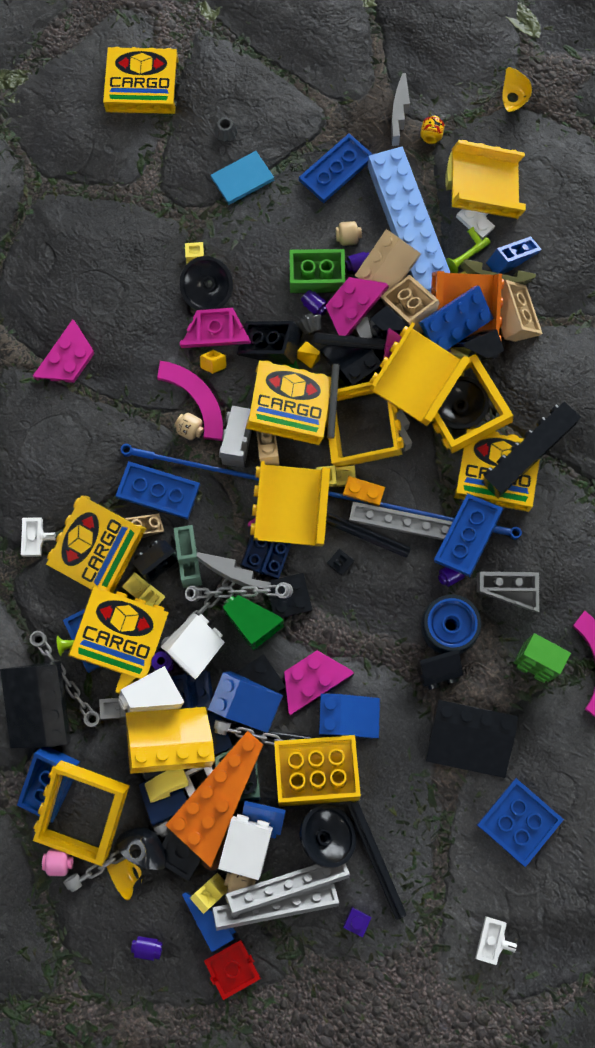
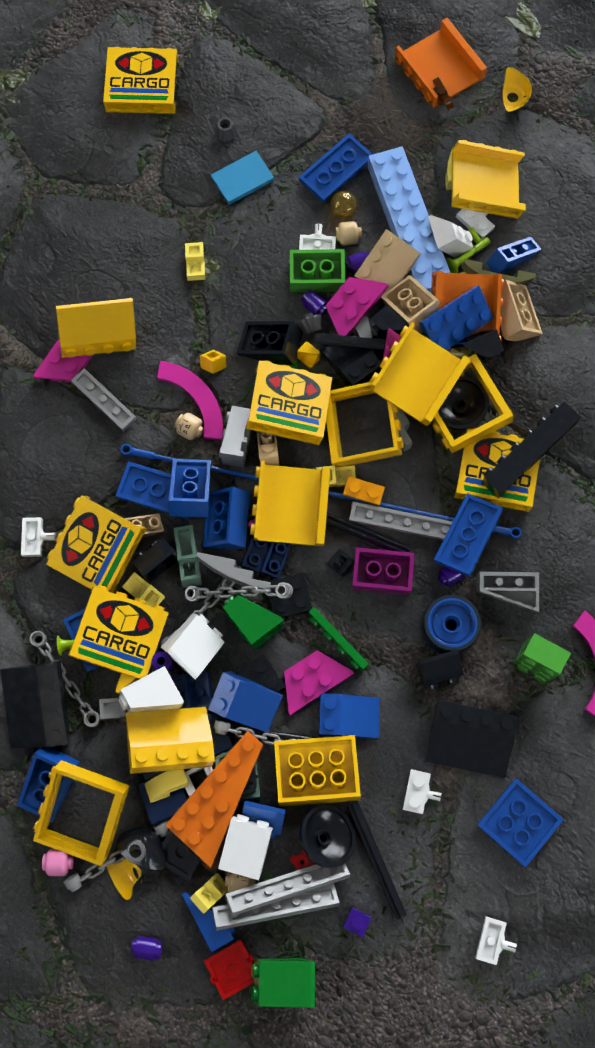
(96, 327): none -> yellow slope
(103, 399): none -> light grey plate
(190, 488): none -> blue slope
(195, 287): black dish -> none
(215, 328): dark pink wing -> none
(227, 519): none -> blue slope
(283, 982): none -> green slope
(302, 856): none -> red plate
(317, 240): none -> white plate
(333, 401): dark grey bar -> none
(343, 204): none -> clear yellow hair
(343, 646): none -> green plate
(383, 571): none -> magenta brick
(400, 107): light grey slope -> none
(418, 792): none -> white plate
(432, 129): yellow head -> none
(442, 56): none -> orange panel
(442, 93): none -> reddish brown plate
(450, 237): none -> white slope

